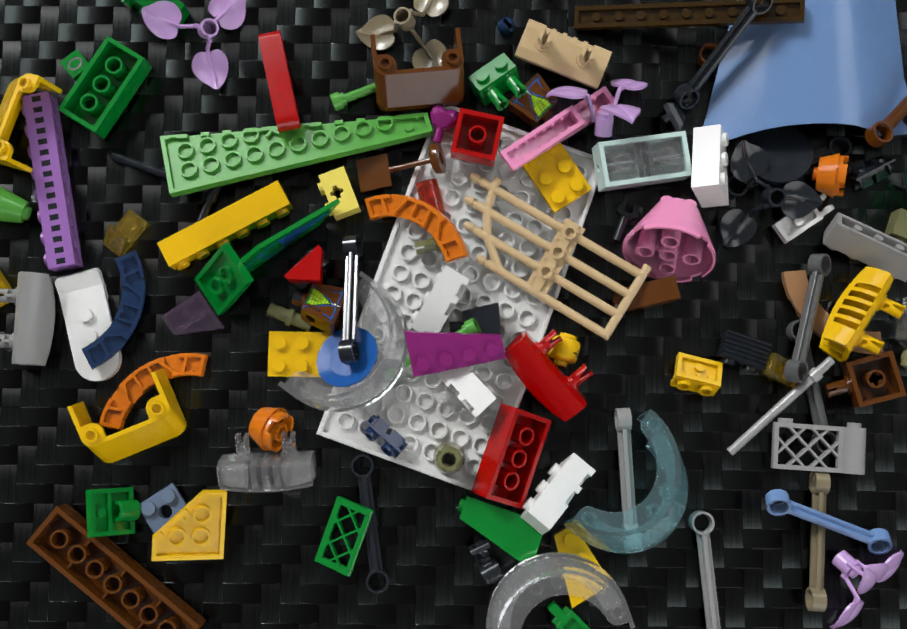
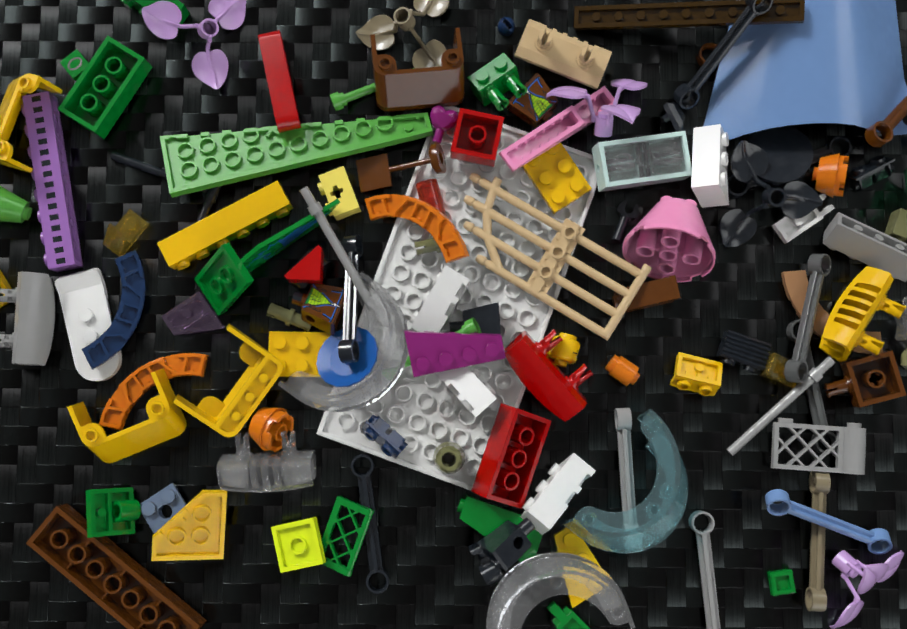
(243, 399): none -> yellow windscreen
(298, 544): none -> neon yellow plate
(316, 209): none -> light grey bar
(507, 543): none -> black torso
(623, 370): none -> orange brick
(781, 582): none -> green tile

